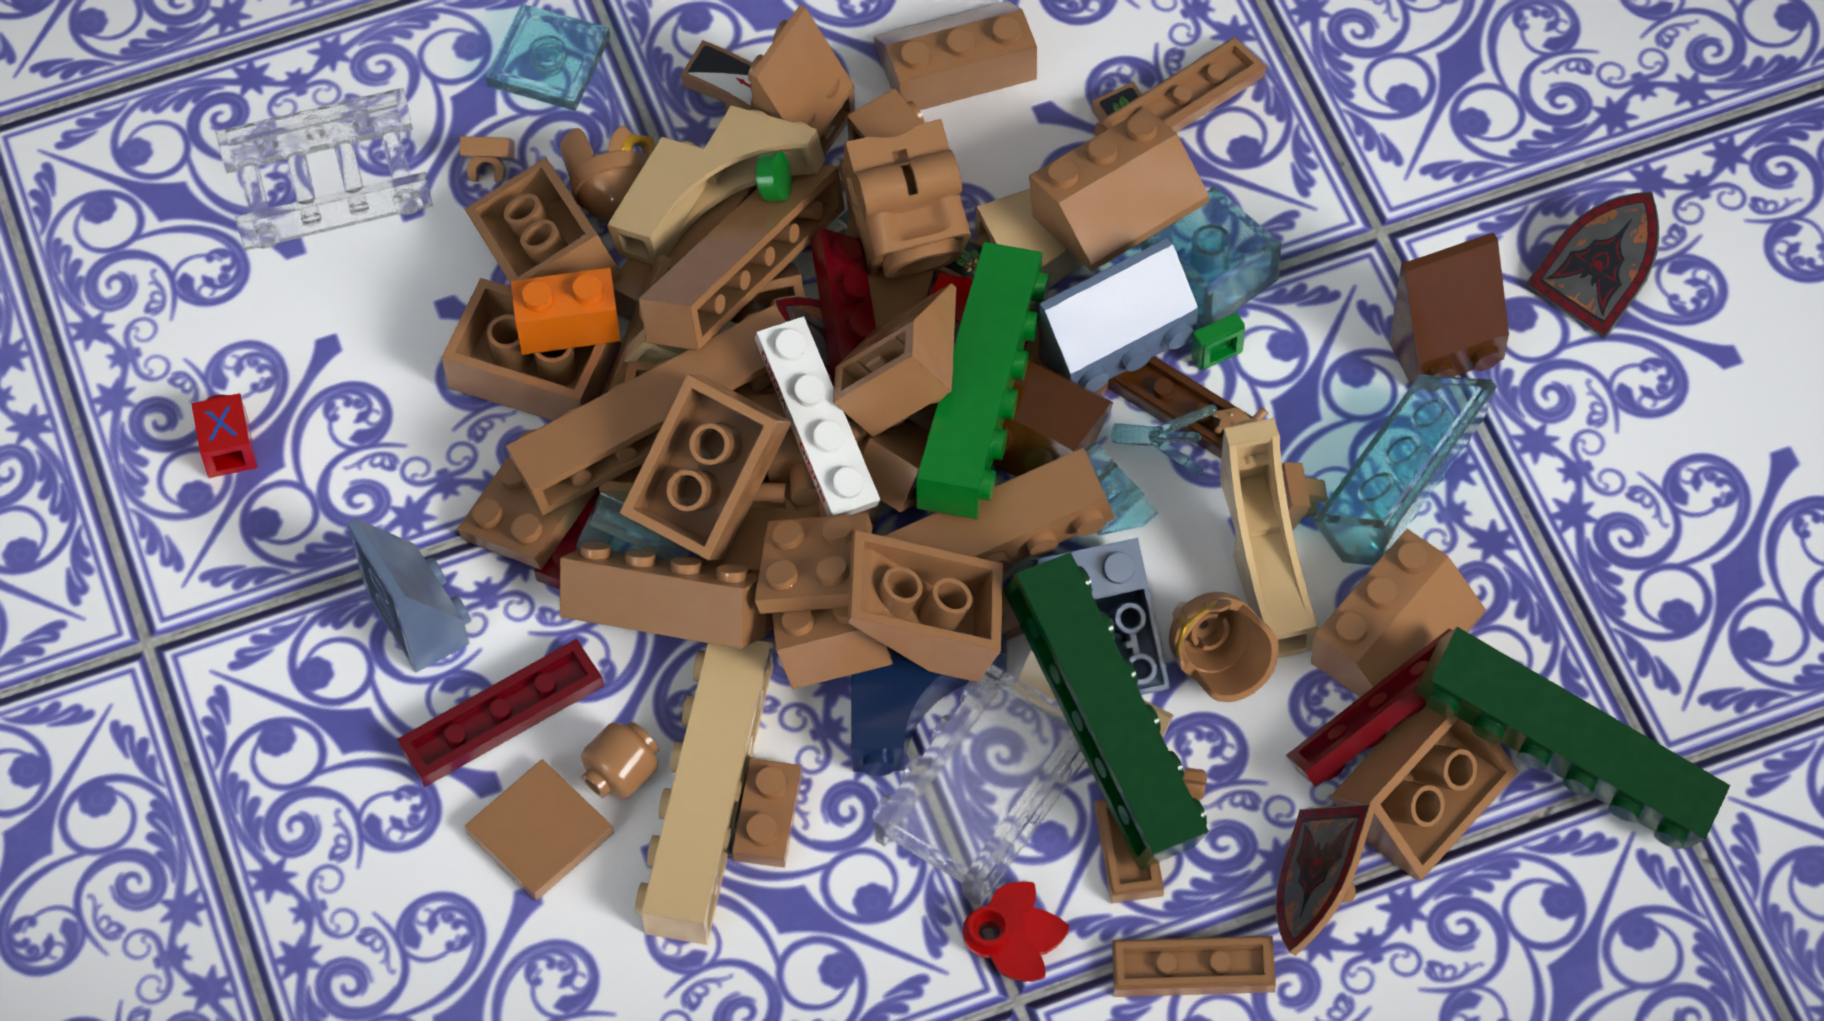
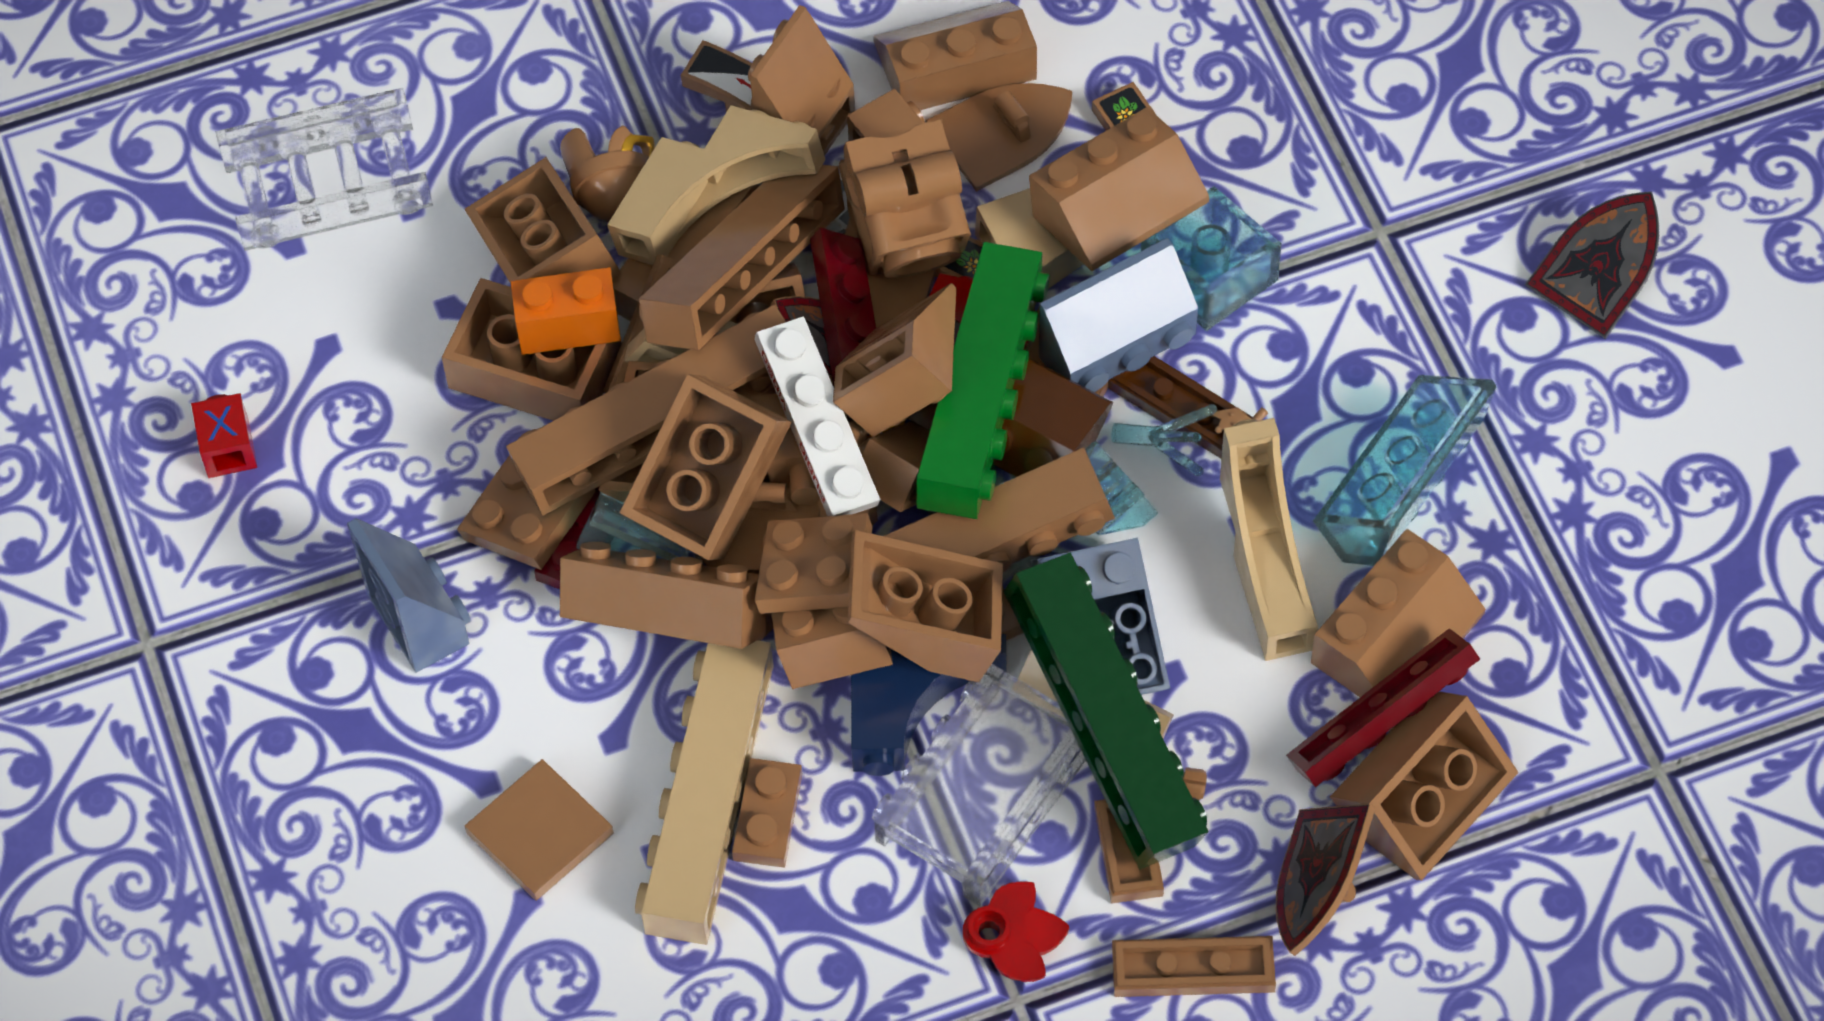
(484, 151): medium nougat tile -> none
(500, 712): dark red plate -> none
(548, 57): clear light blue plate -> none
(619, 760): medium nougat head -> none
(773, 176): green tile -> none
(1004, 129): none -> medium nougat shield
(1195, 88): medium nougat tile -> none
(1218, 341): green tile -> none
(1223, 645): medium nougat helmet -> none
(1302, 492): medium nougat tile -> none
(1451, 311): reddish brown slope -> none
(1571, 740): dark green brick -> none

